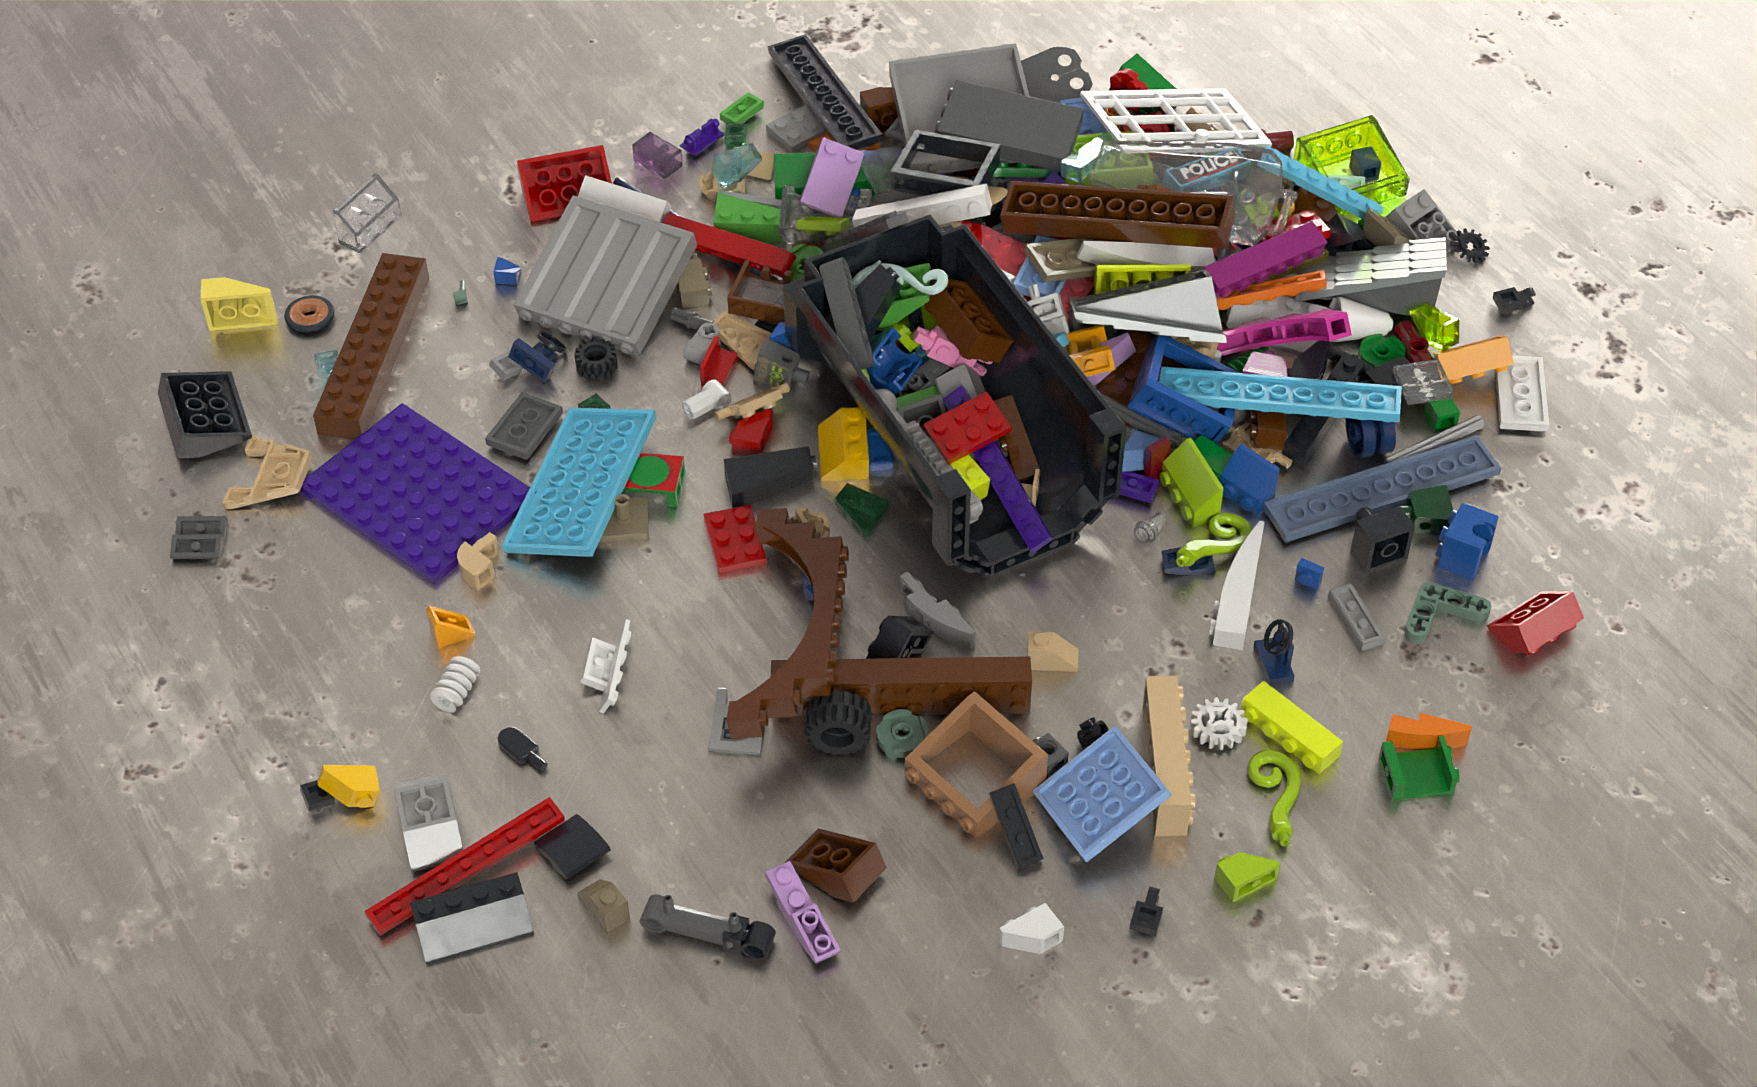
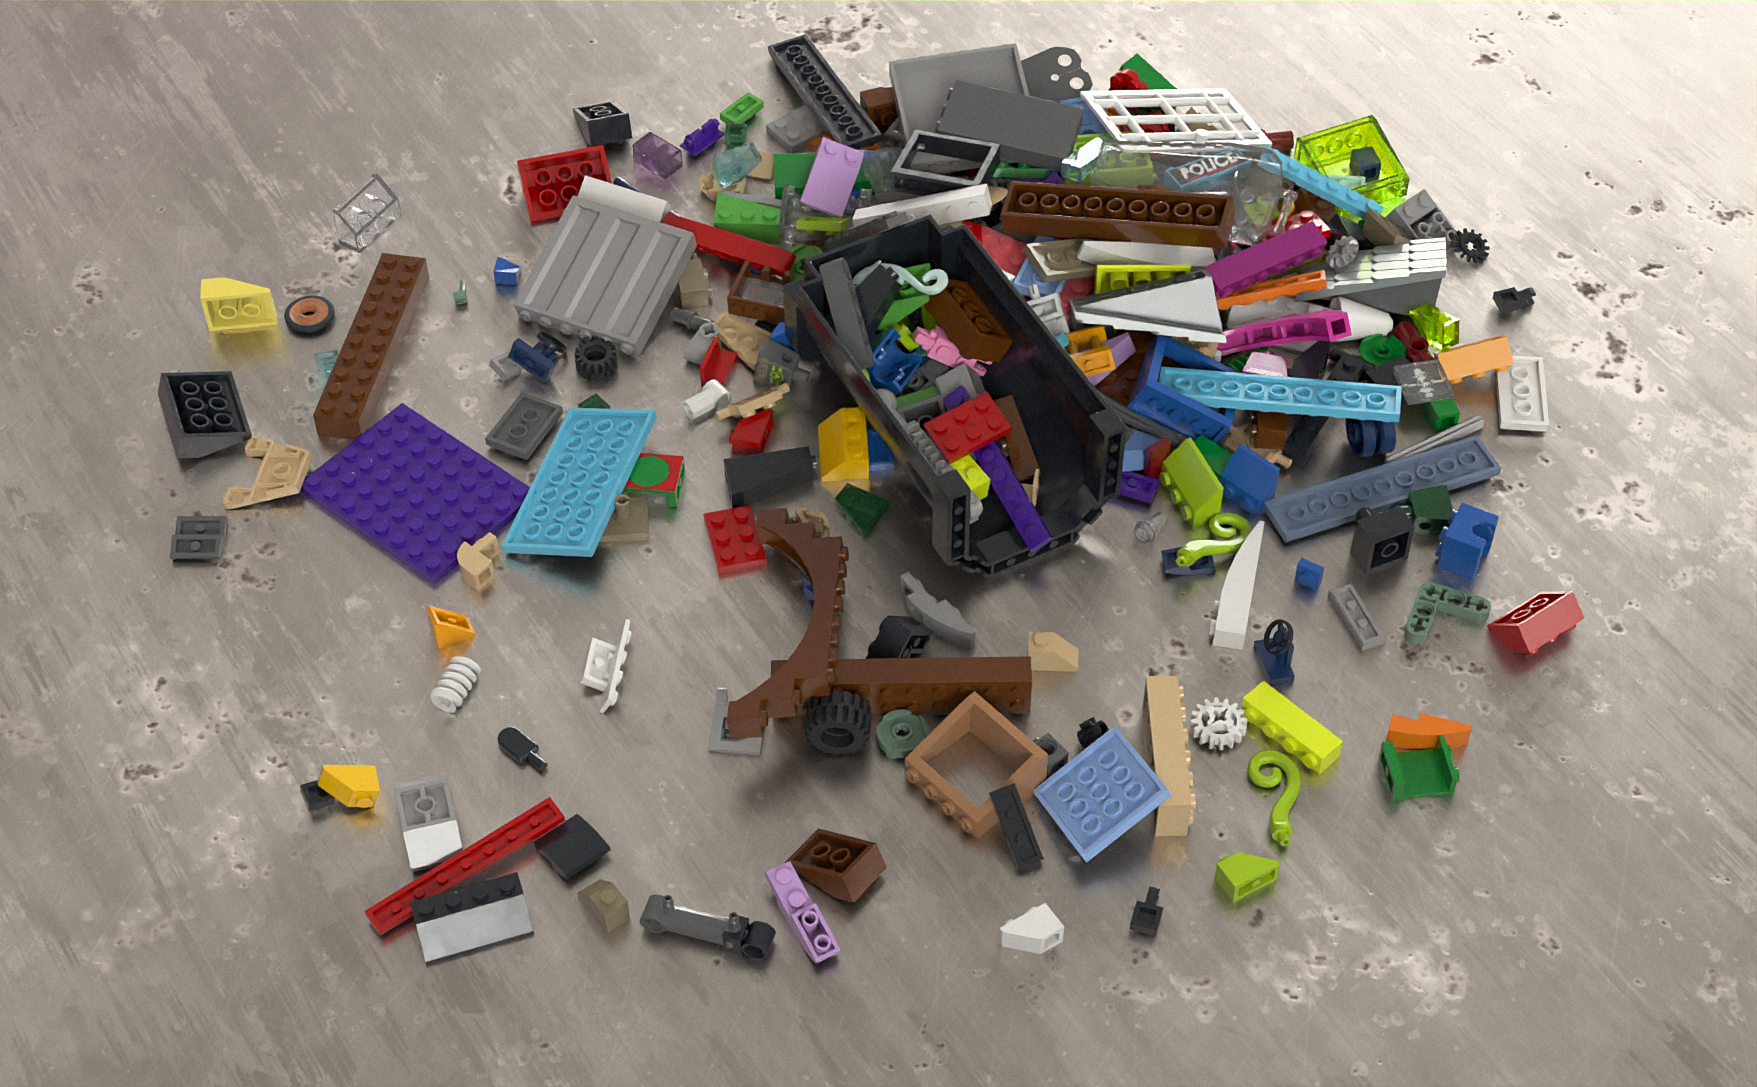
(603, 123): none -> black slope
(1349, 249): none -> light grey gear

